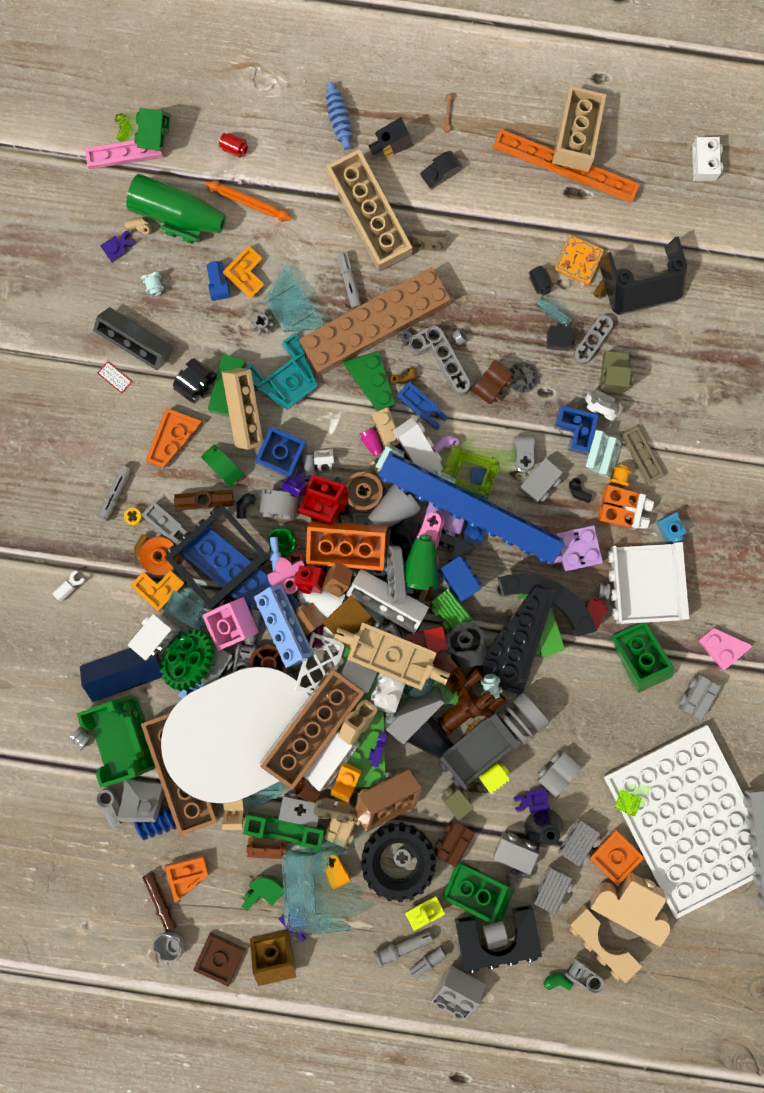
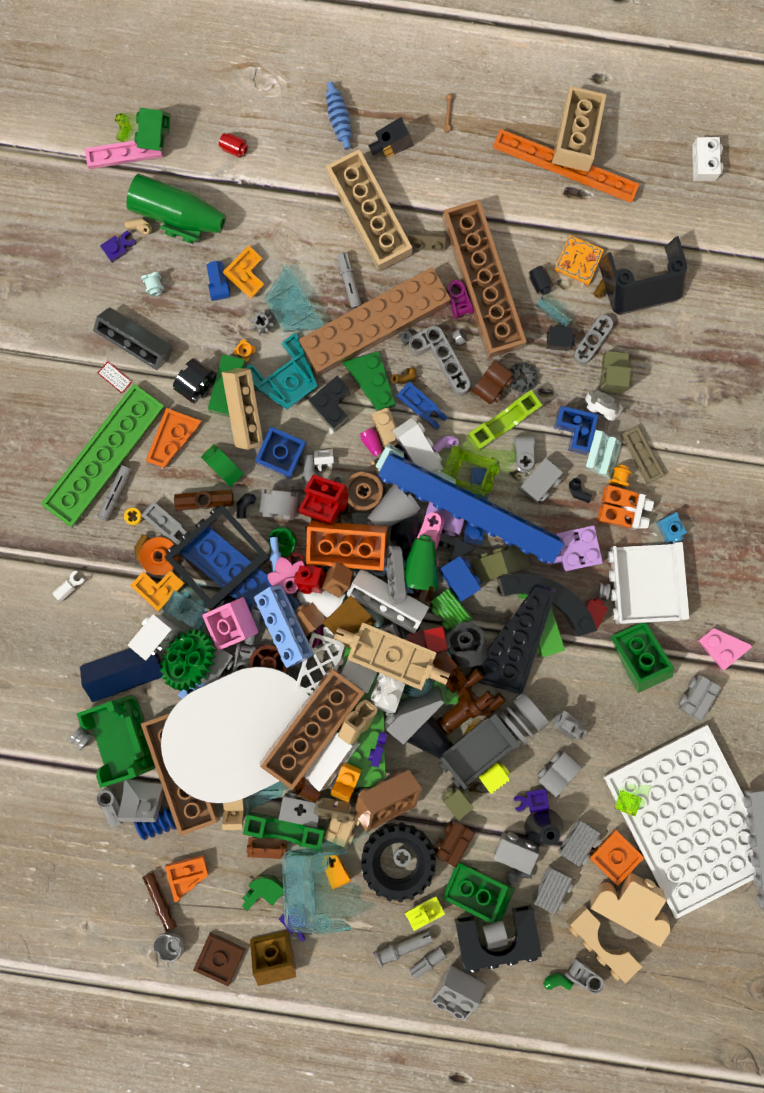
(103, 455): none -> bright green plate
(244, 345): none -> light orange plate
(249, 201): orange wheel -> none
(296, 484): dark purple plate -> none
(326, 403): none -> black brick
(443, 167): black brick -> none
(460, 303): none -> magenta piece
(483, 278): none -> medium nougat brick
(491, 683): light aqua brick -> none
(501, 563): none -> olive brick
(504, 421): none -> lime arch
(569, 726): none -> light grey hips

